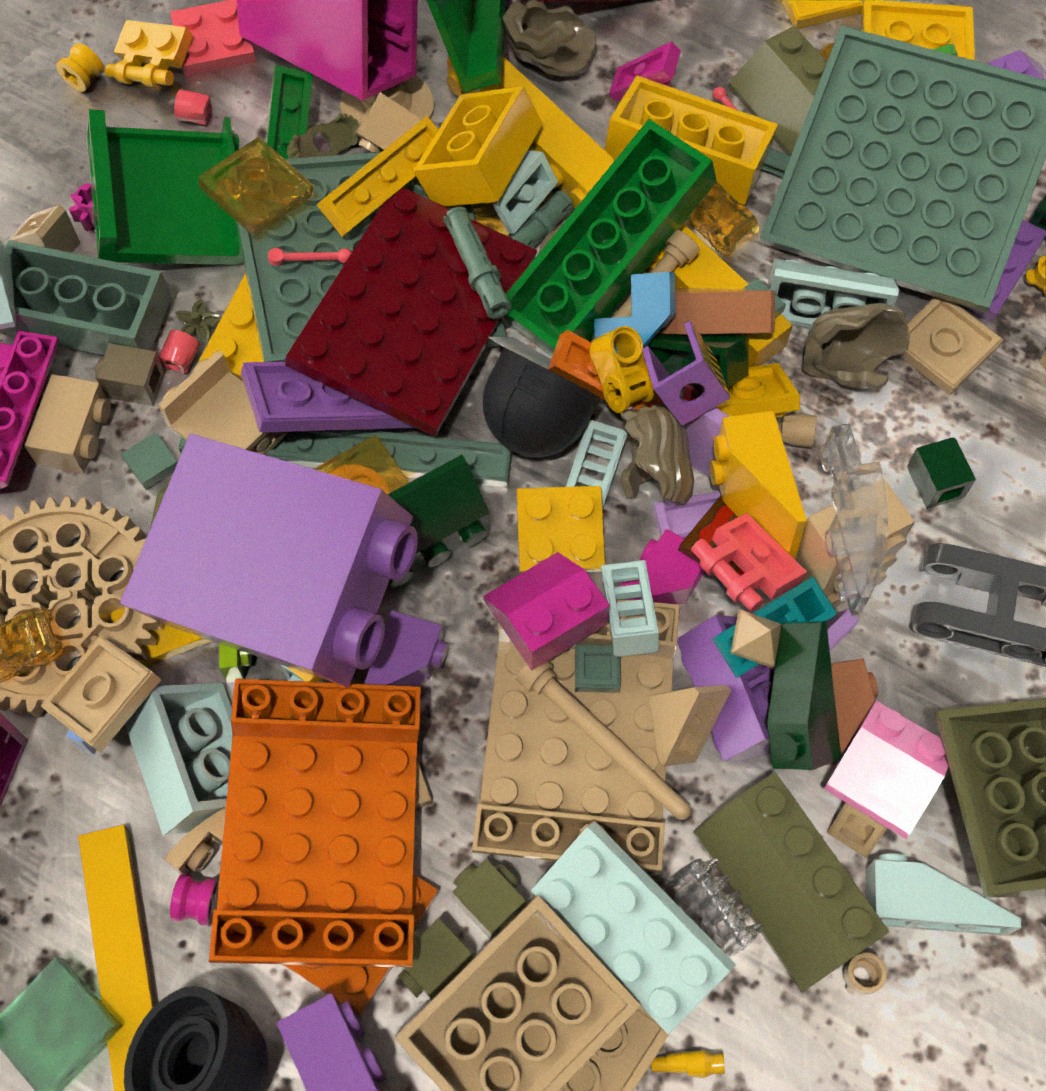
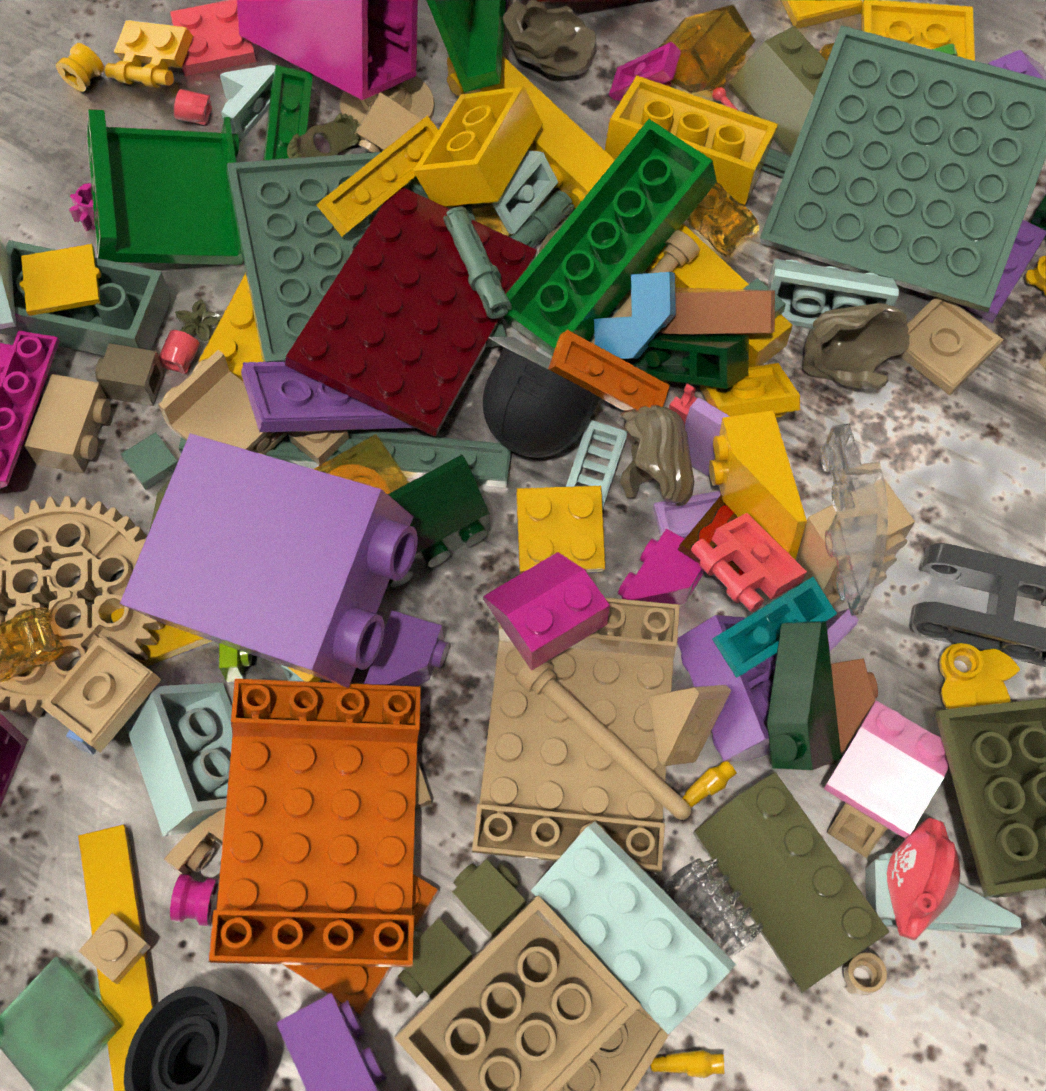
(49, 229): tan slope -> none
(60, 279): none -> yellow piece
(114, 948): none -> tan plate
(247, 97): none -> light aqua slope
(256, 186): clear yellow plate -> none
(277, 256): coral hinge -> none
(319, 444): none -> tan plate
(596, 669): sand green tile -> none
(623, 369): yellow piece -> none
(631, 635): light aqua slope -> none
(703, 371): medium lavender piece -> none
(709, 48): none -> clear yellow slope
(709, 783): none -> yellow piece
(756, 638): tan slope -> none
(798, 429): tan hose -> none
(922, 877): none -> coral hat
(941, 472): dark green panel -> none
(983, 680): none -> yellow plate

